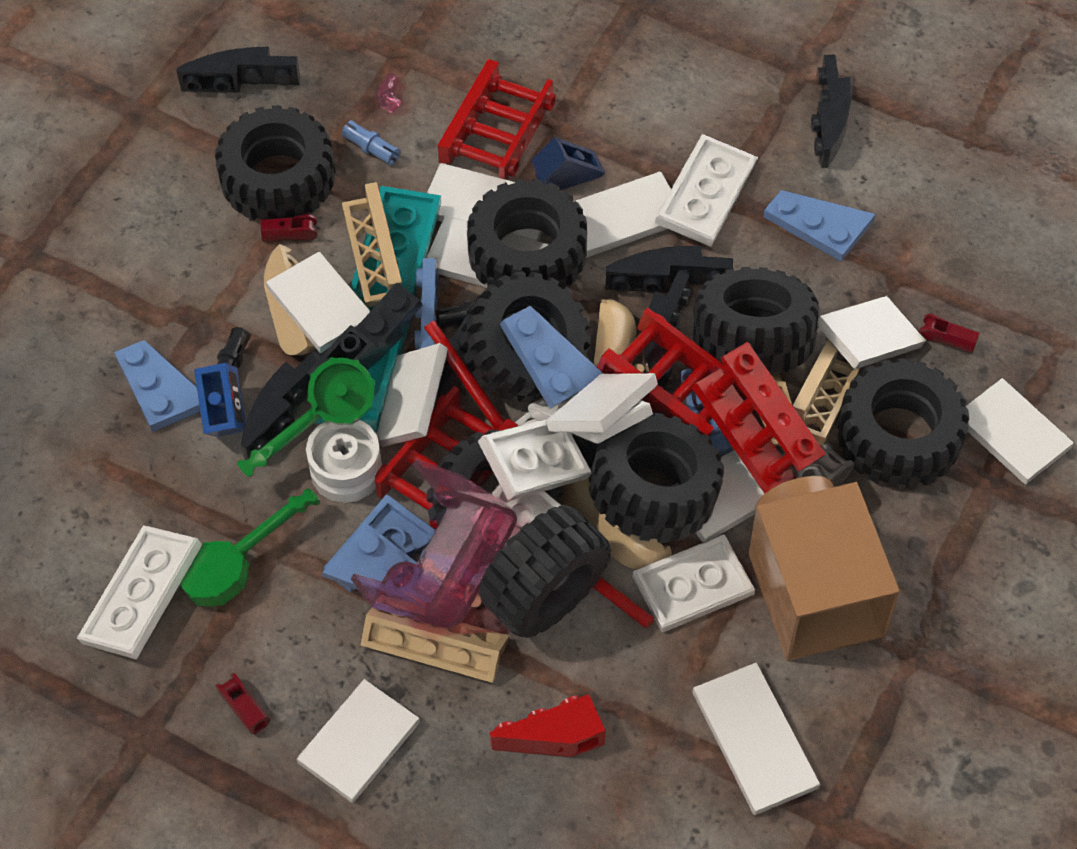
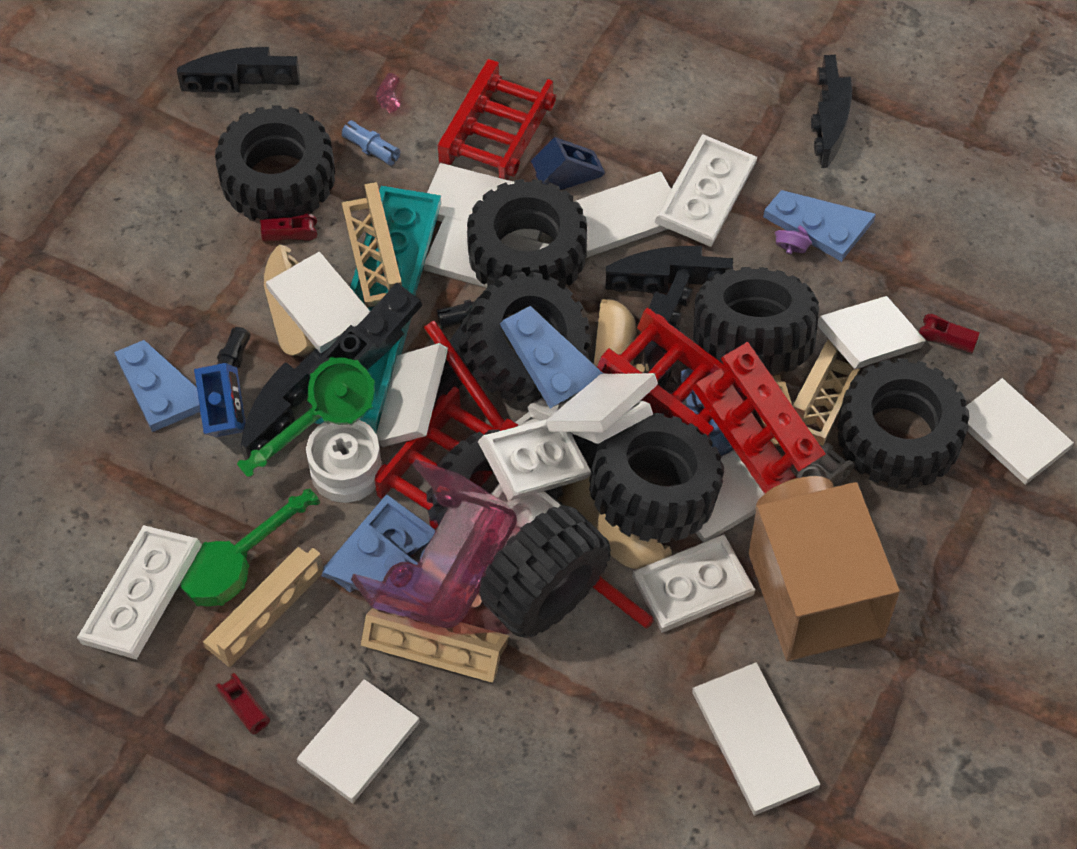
(264, 605): none -> tan fence
(428, 280): medium blue wing -> none
(559, 731): red slope -> none
(793, 241): none -> medium lavender hat

